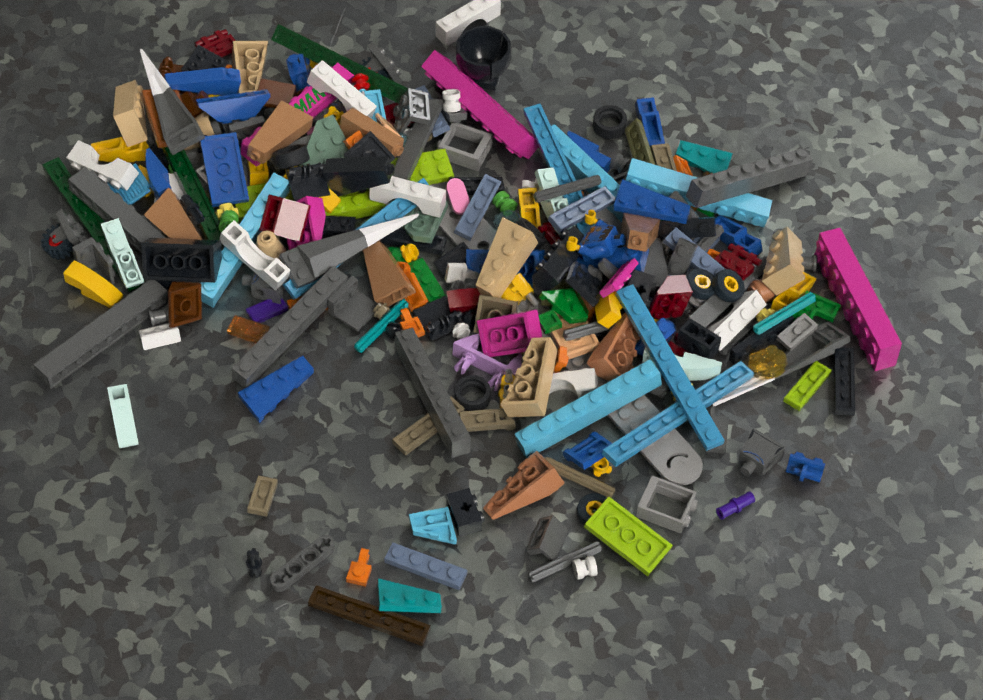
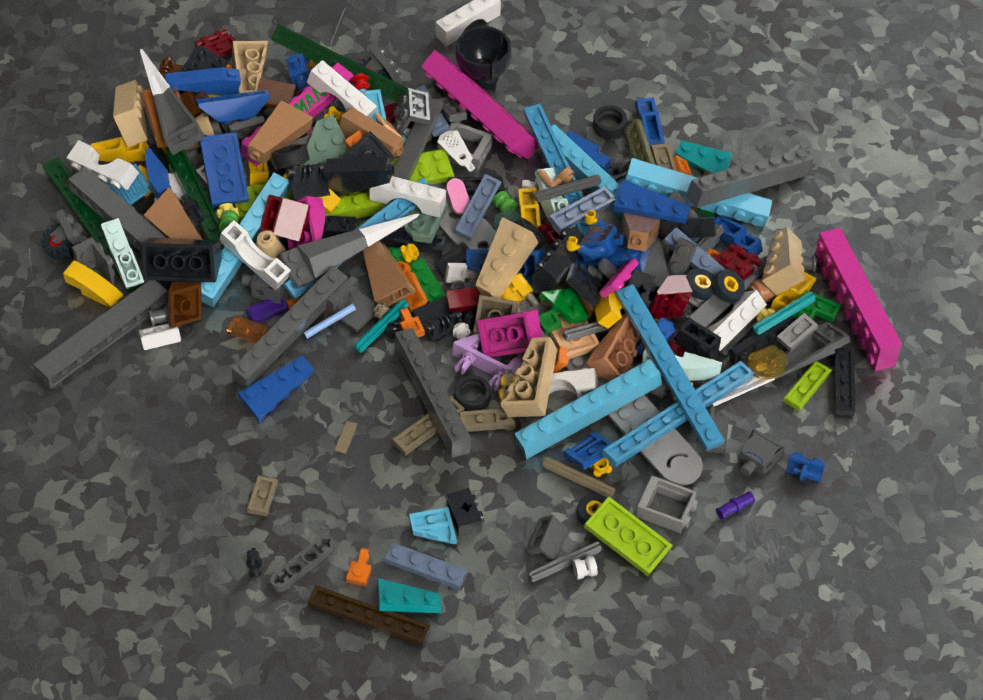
(122, 416): light aqua slope -> none
(330, 320): none -> light blue bar
(346, 437): none -> dark tan window
(449, 142): none -> white piece
(451, 100): white wheel -> none
(531, 483): nougat wedge -> none
(563, 177): none -> medium nougat plate

